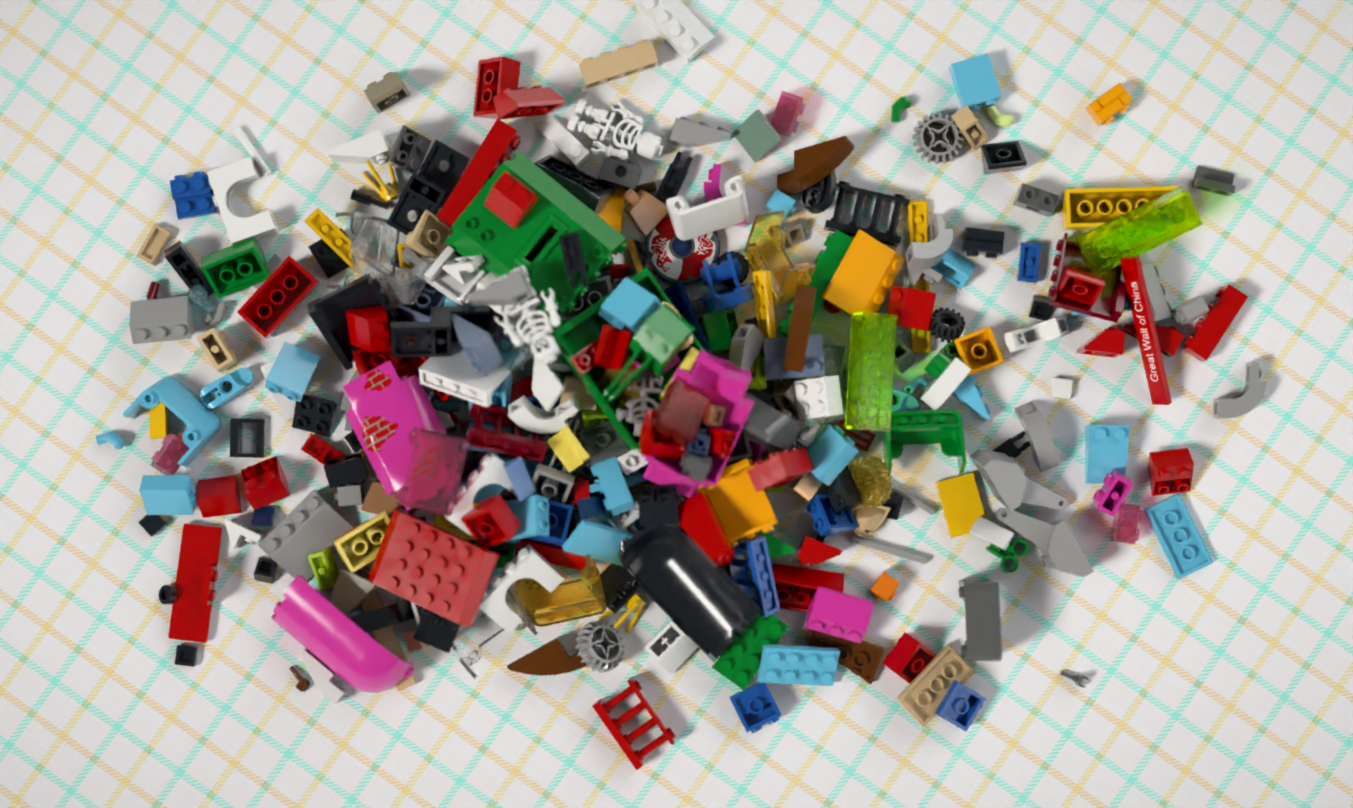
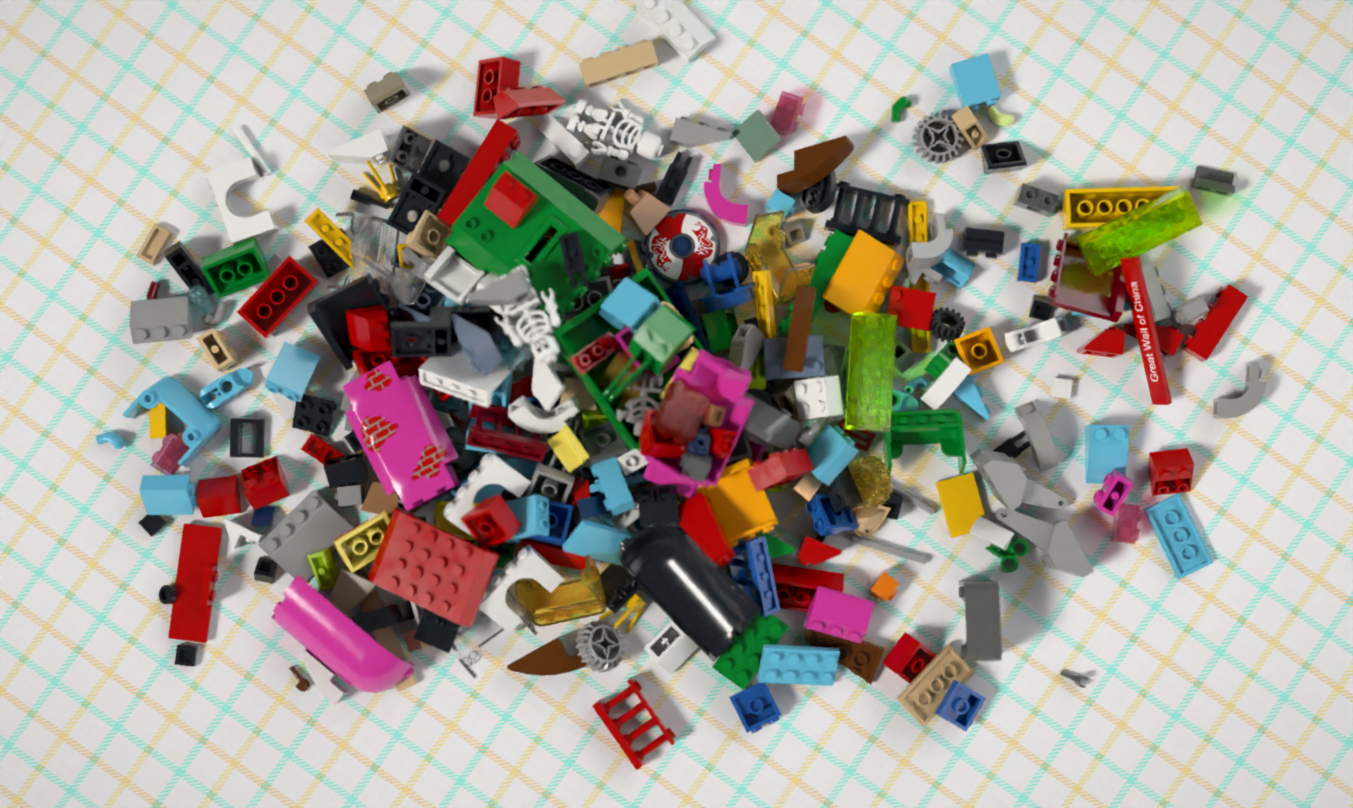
(192, 196): blue plate -> none
(433, 471): clear pink windscreen -> none
(463, 267): white slope -> none
(519, 478): medium blue slope -> none
(612, 348): red panel -> none
(710, 216): white windscreen -> none
(1080, 285): red slope -> none
(1109, 104): light orange brick -> none

